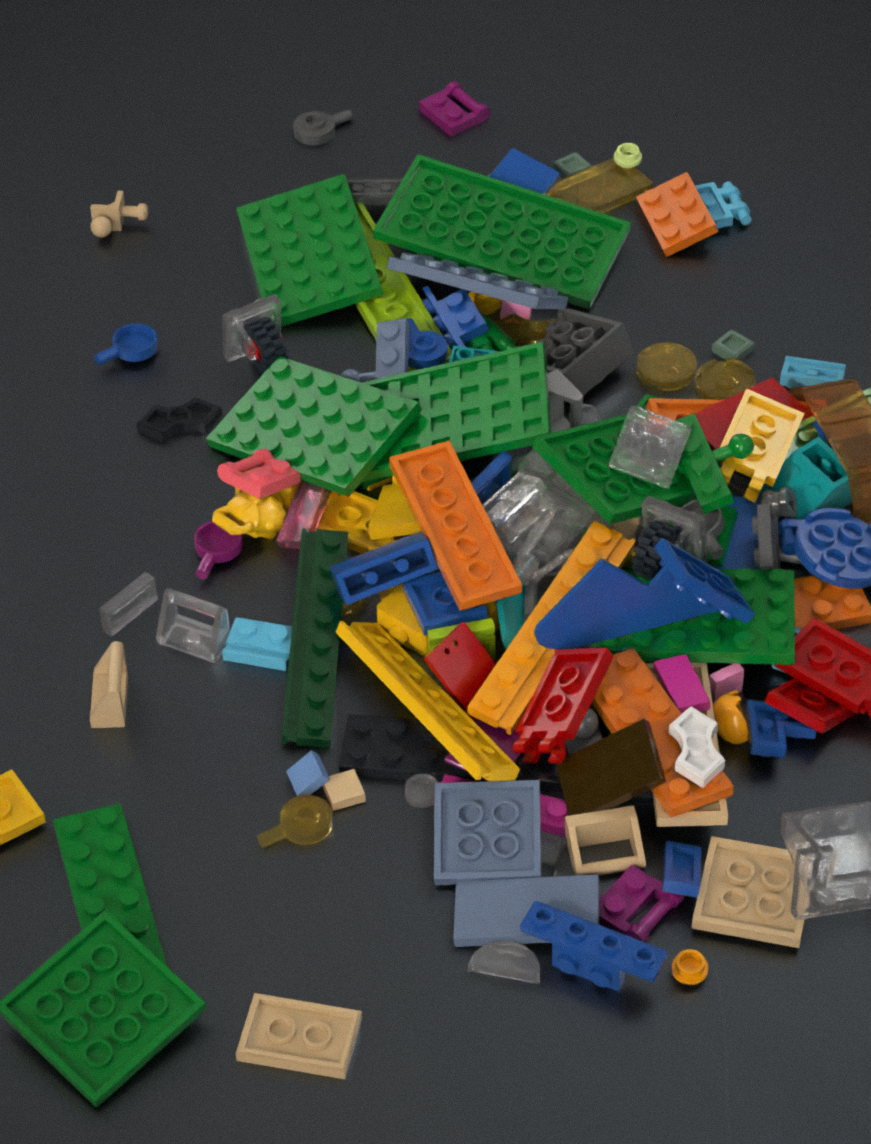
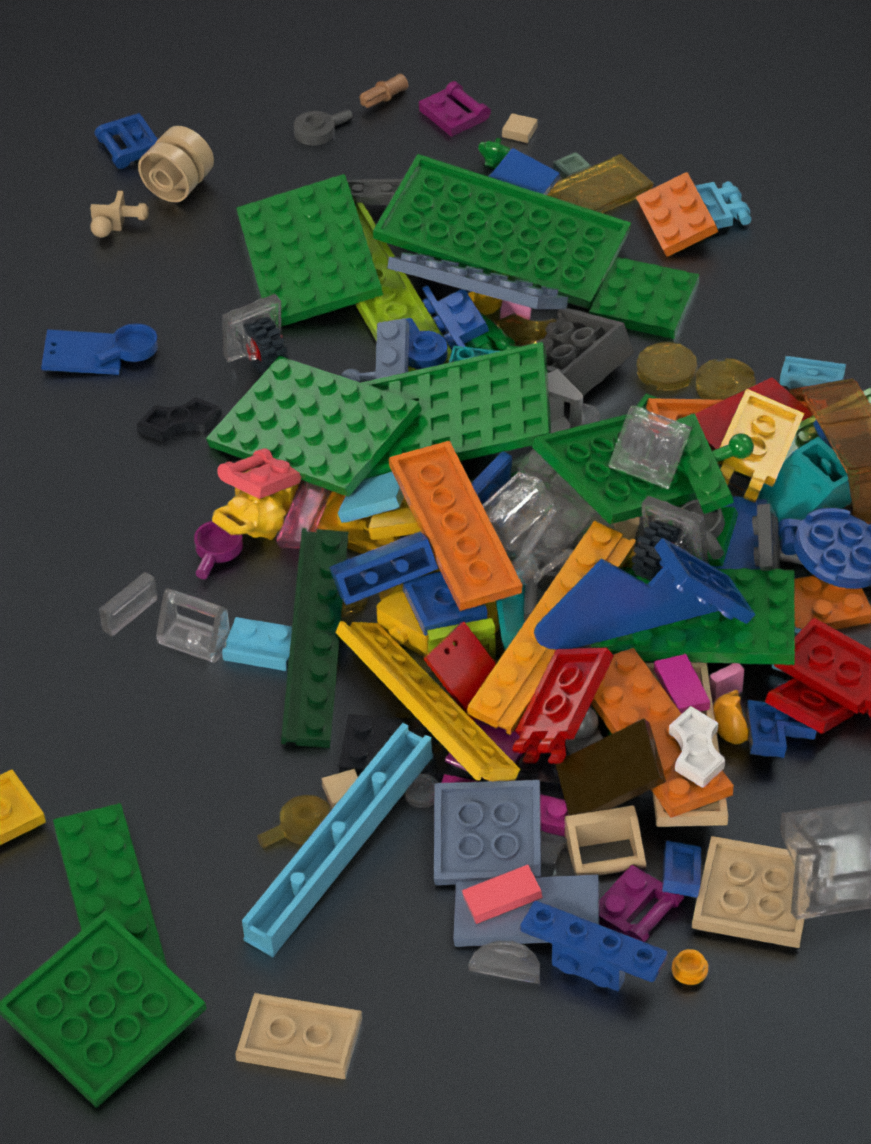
(75, 352): none -> blue container
(110, 689): tan tile -> none
(133, 132): none -> blue plate
(176, 164): none -> tan wheel
(308, 774): medium blue tile -> none
(336, 841): none -> medium azure tile
(371, 498): none -> medium azure tile
(383, 91): none -> medium nougat axle
(493, 152): none -> green piece
(502, 894): none -> coral tile
(519, 128): none -> tan tile
(627, 155): yellowish green plate -> none
(645, 296): none -> green plate
(733, 346): sand green tile -> none
(782, 501): dark grey wheel -> none

